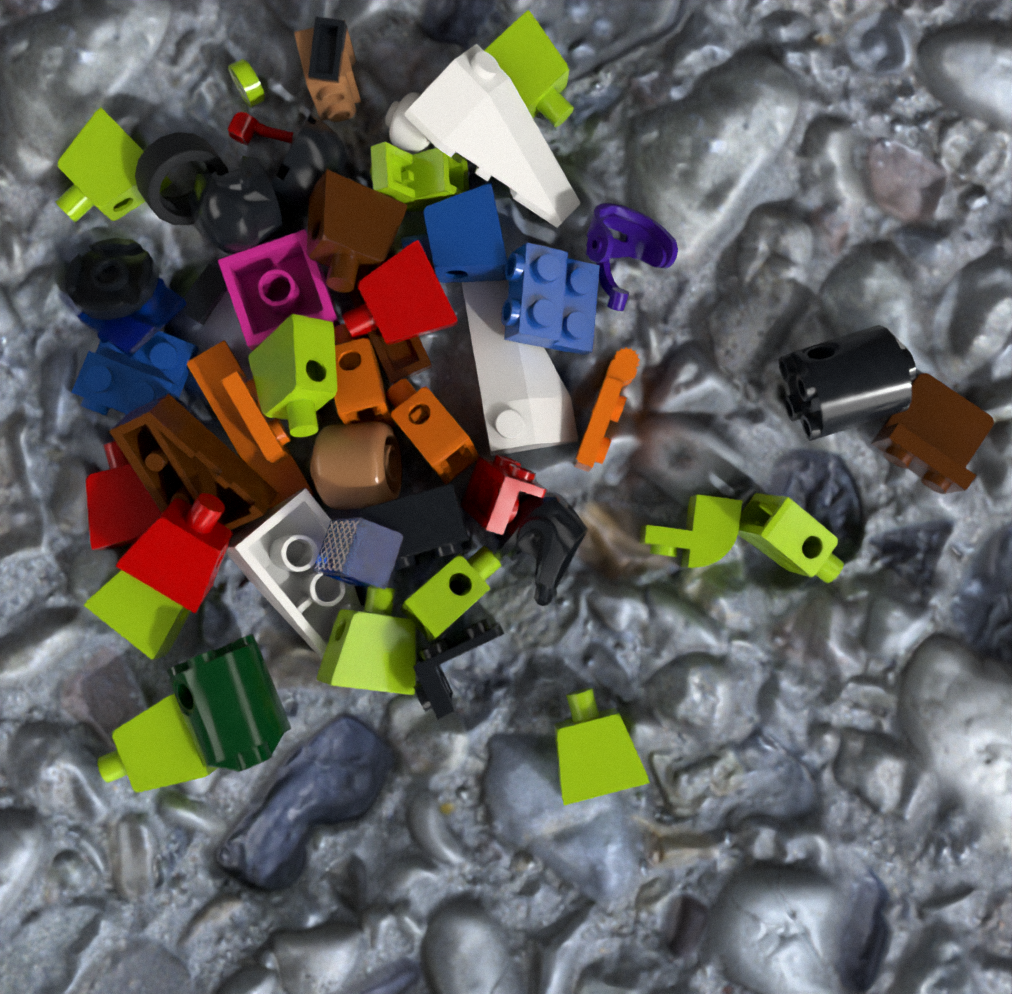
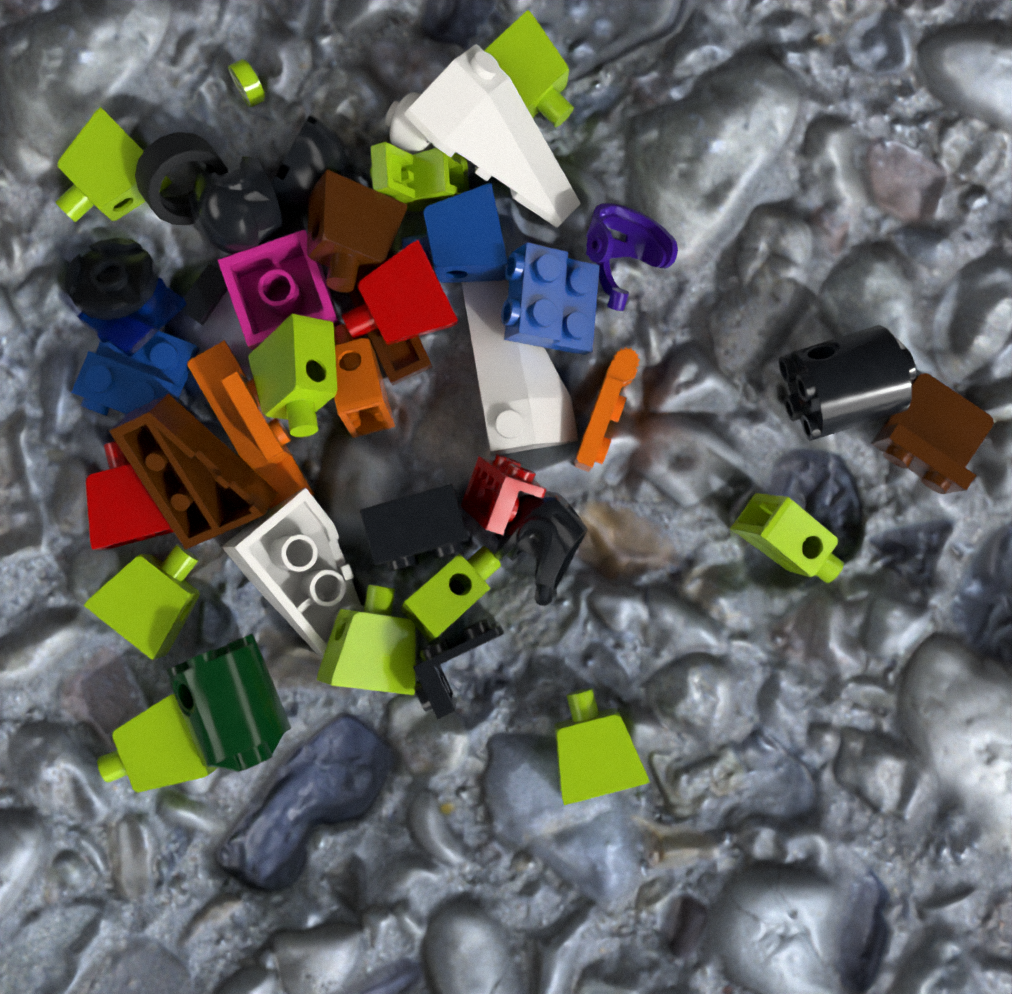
(181, 551): red torso -> none
(244, 126): red hand -> none
(327, 49): black piece -> none
(332, 100): medium nougat window -> none
(357, 465): medium nougat head -> none
(358, 553): clear blue panel -> none
(439, 438): orange torso -> none
(708, 535): lime brick -> none

